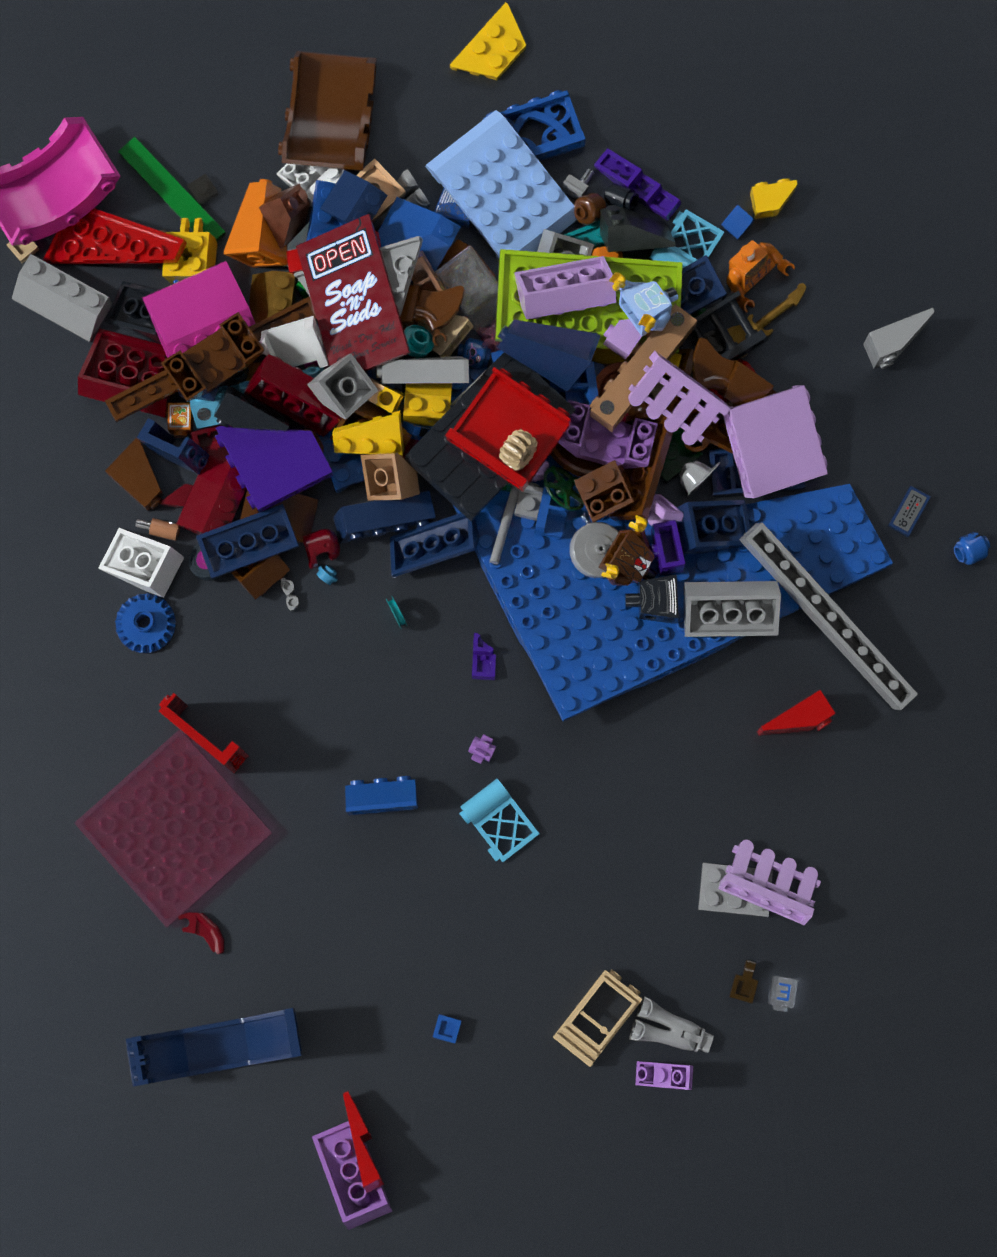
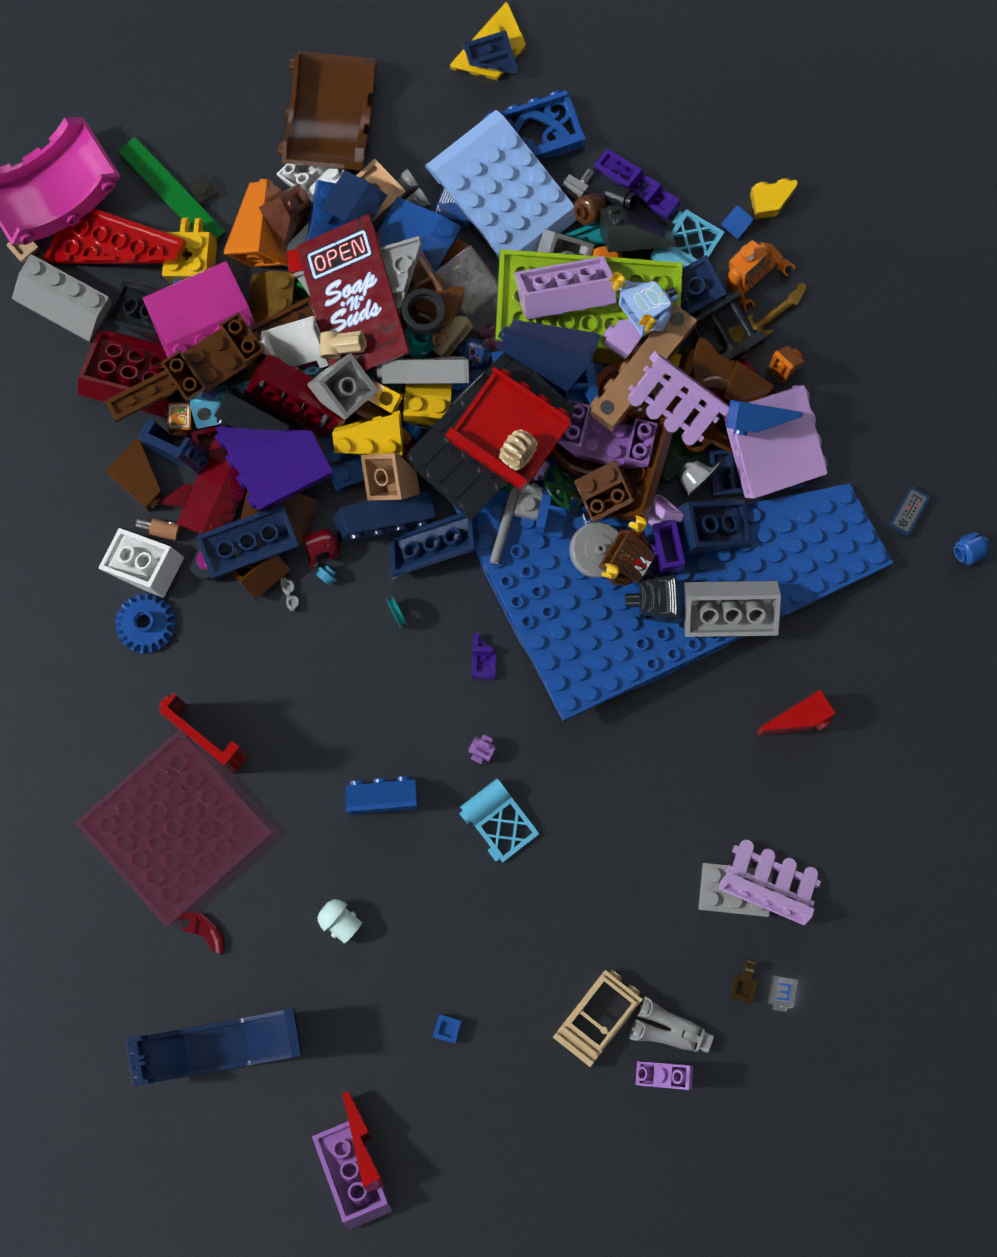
(336, 344): none -> tan piece
(338, 920): none -> light aqua piece
(420, 294): none -> black tyre
(491, 53): none -> dark blue wing
(754, 418): none -> blue slope
(785, 364): none -> orange slope
(828, 616): light grey brick -> none
(890, 341): light grey slope -> none

